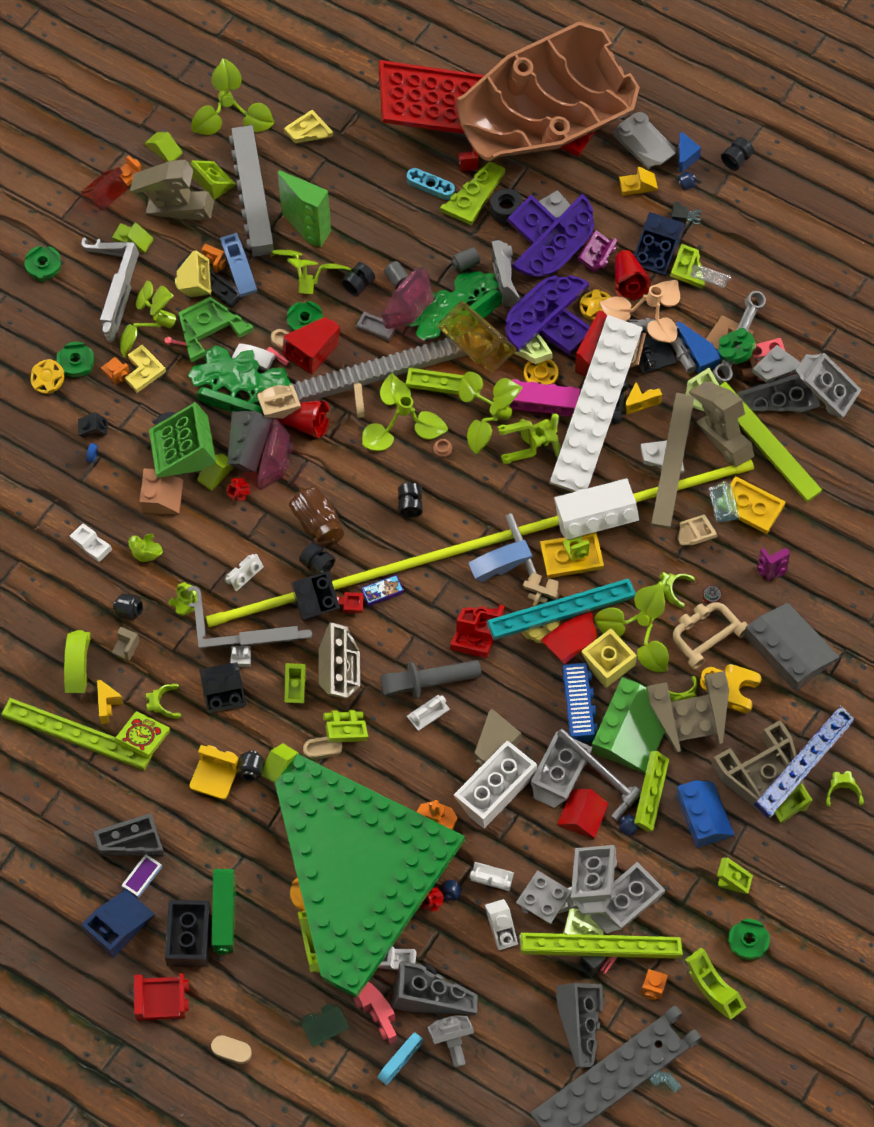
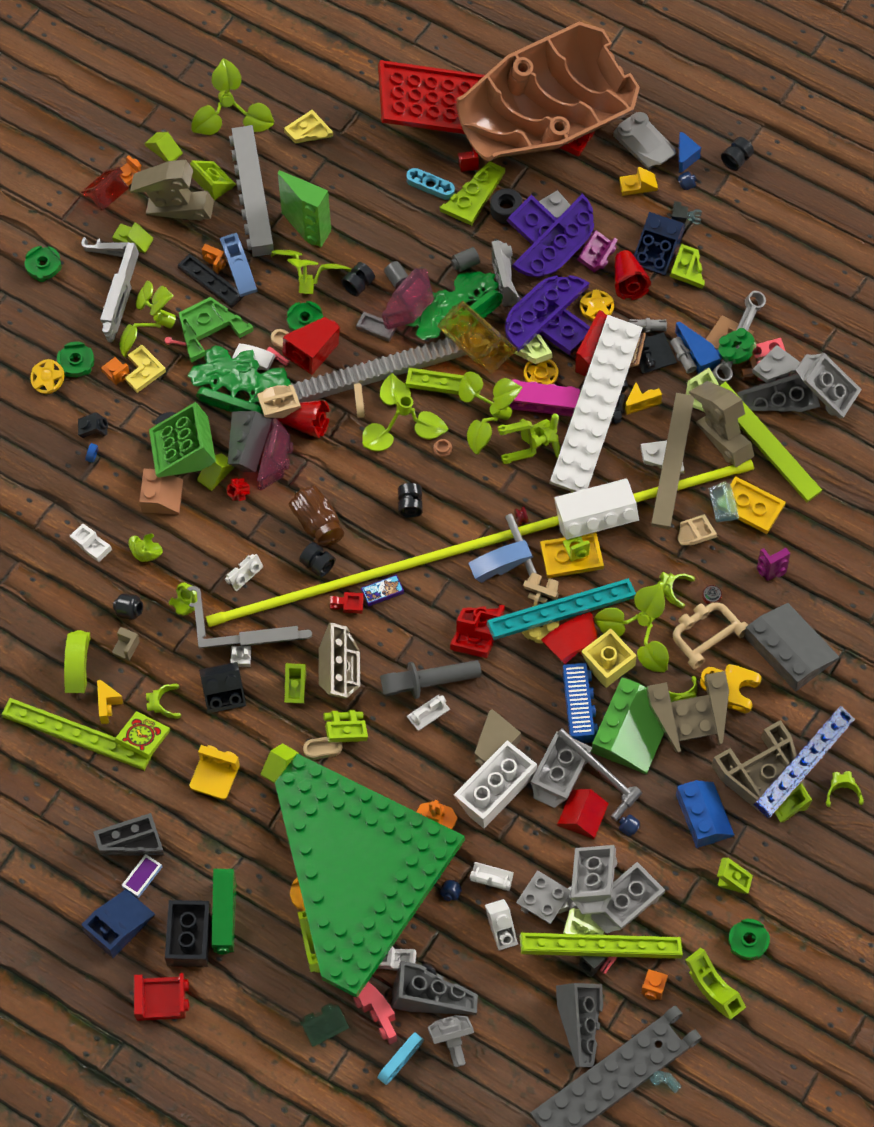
(194, 276): light yellow slope -> none
(231, 1049): tan tile -> none
(250, 765): black head -> none
(314, 595): black slope -> none
(433, 900): red gear -> none
(521, 515): none -> dark red bush
(651, 791): lime plate -> none
(665, 293): light nougat plant -> none
(710, 275): clear slope -> none

